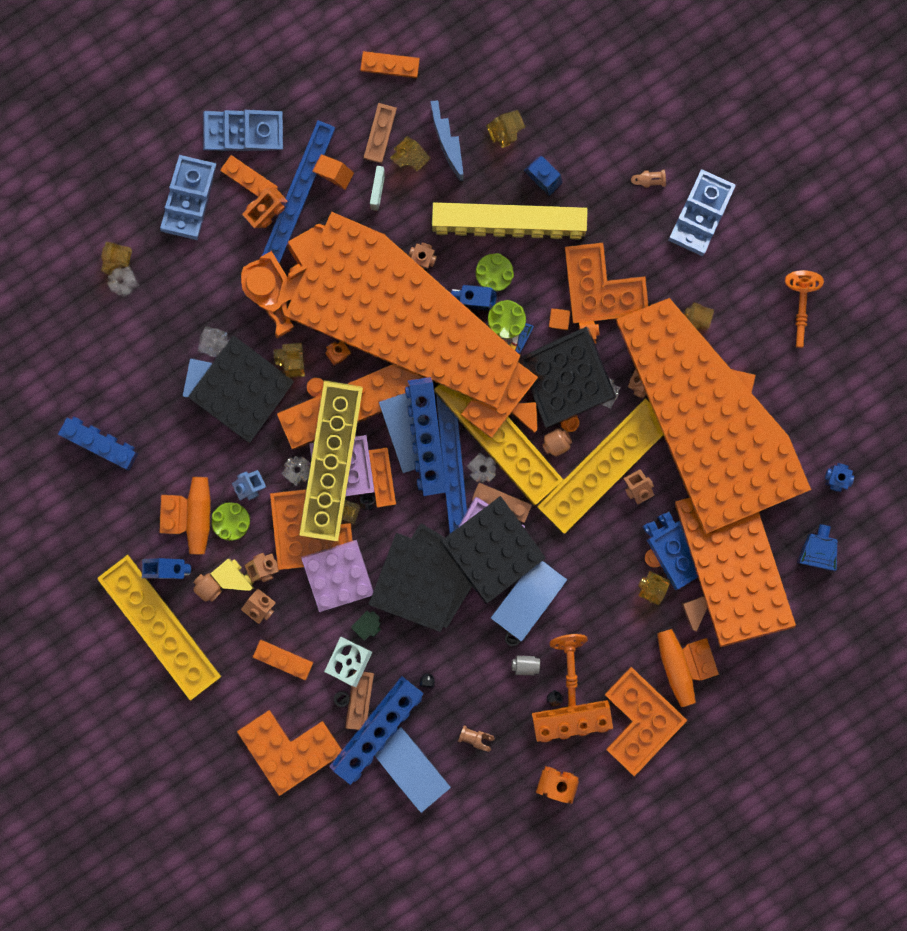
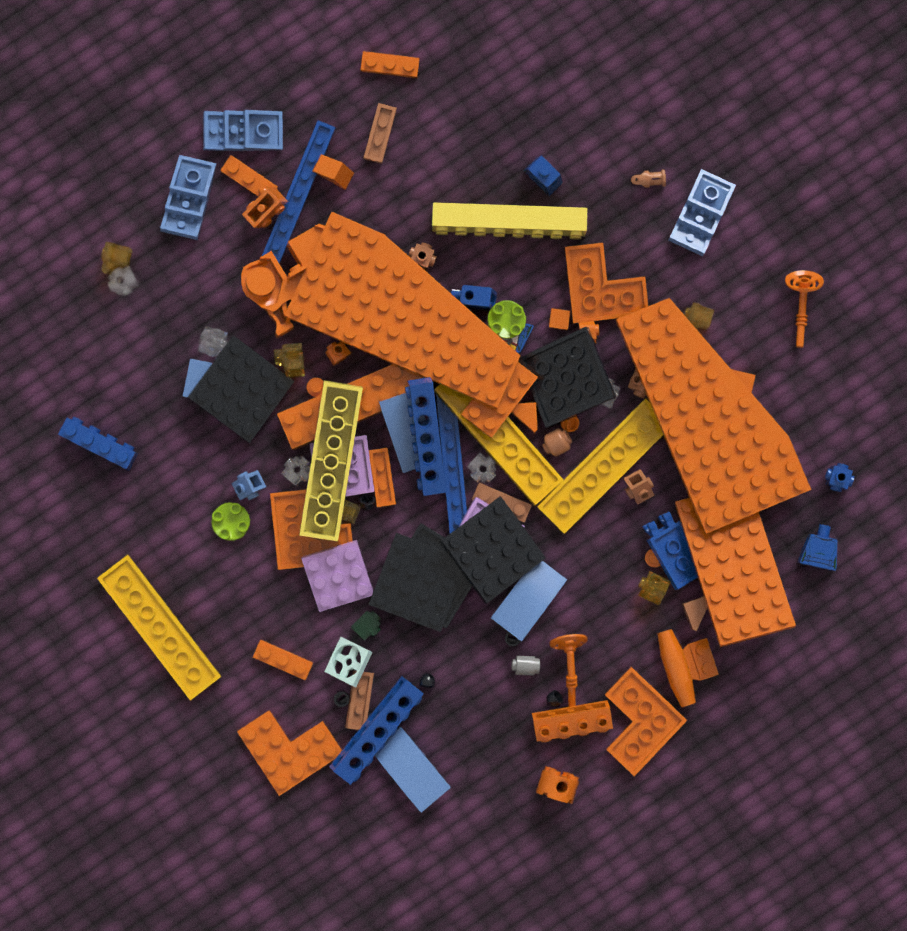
(165, 568): blue torso -> none
(188, 515): orange plate -> none
(206, 587): nougat head -> none
(230, 576): light yellow slope -> none
(259, 606): nougat brick -> none
(262, 568): nougat brick -> none
(377, 188): light aqua piece -> none
(410, 153): clear yellow brick -> none
(449, 145): medium blue slope -> none
(474, 738): nougat piece -> none
(494, 272): lime dish -> none
(505, 128): clear yellow brick -> none

